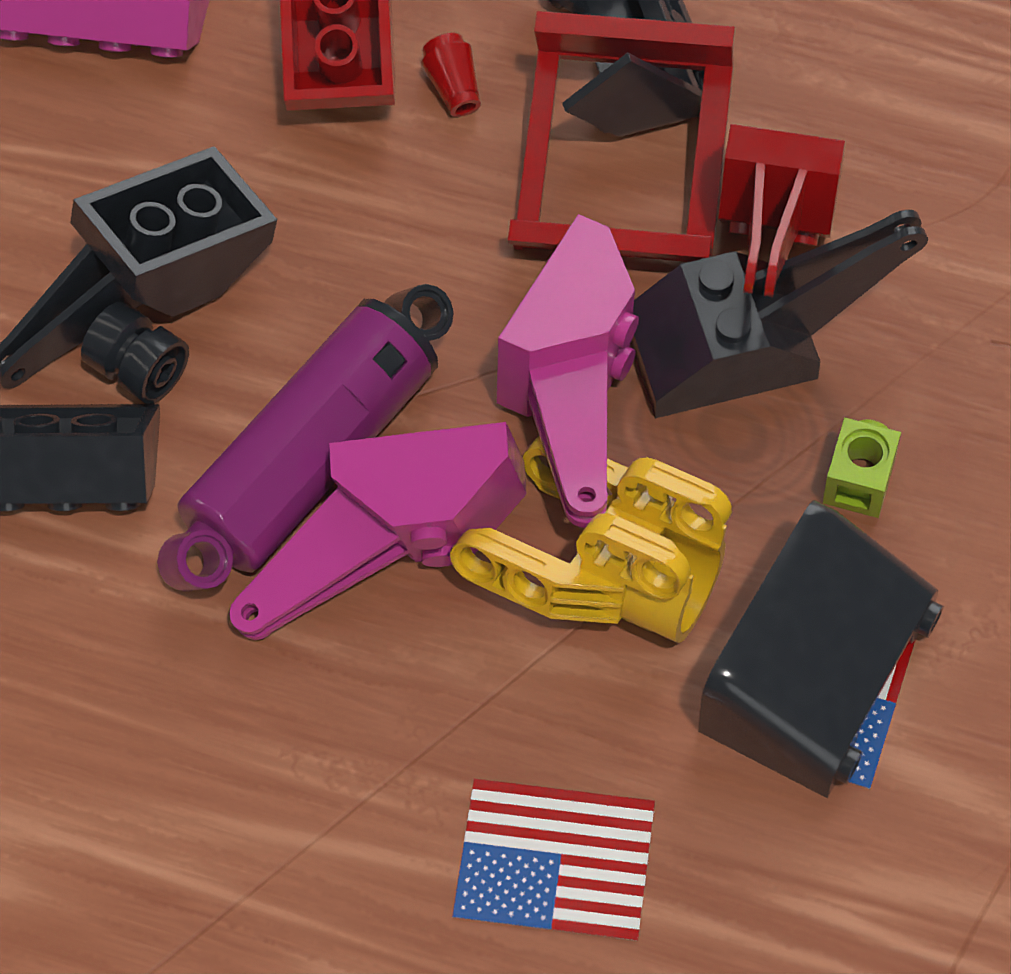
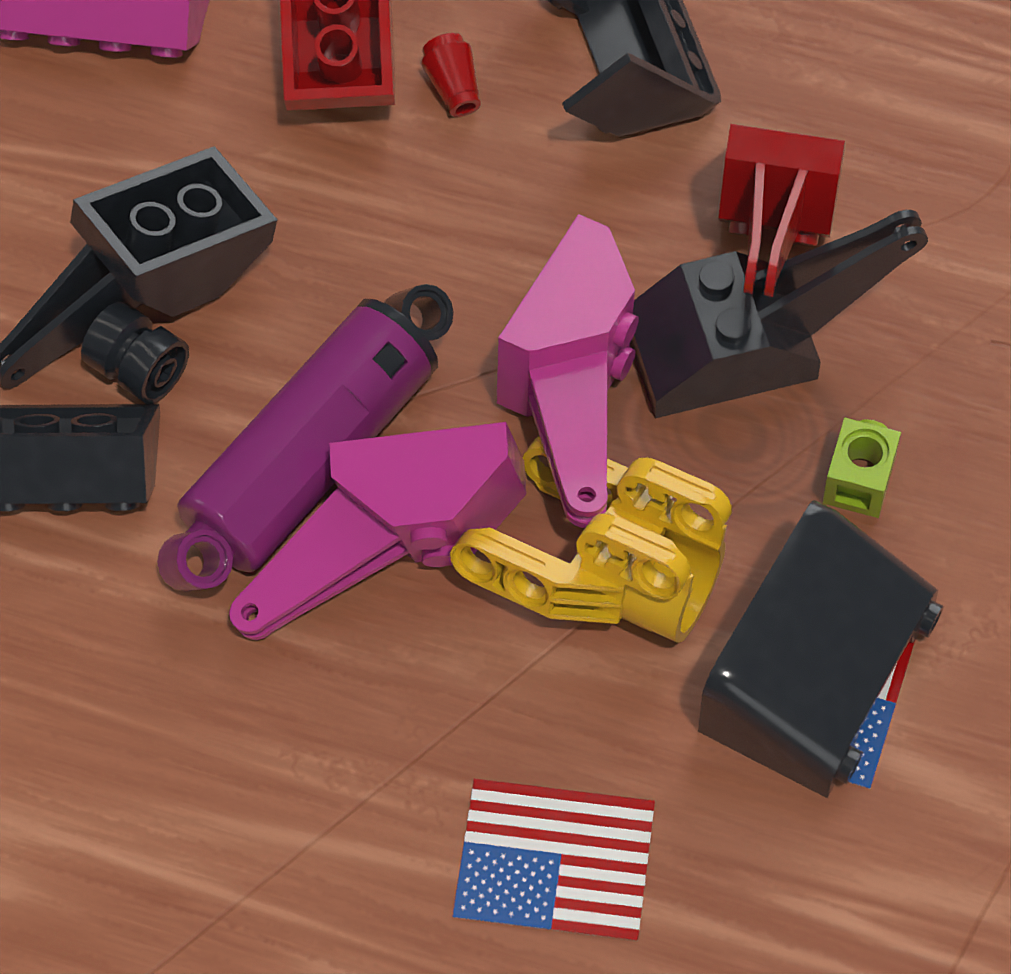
(662, 45): red piece -> none

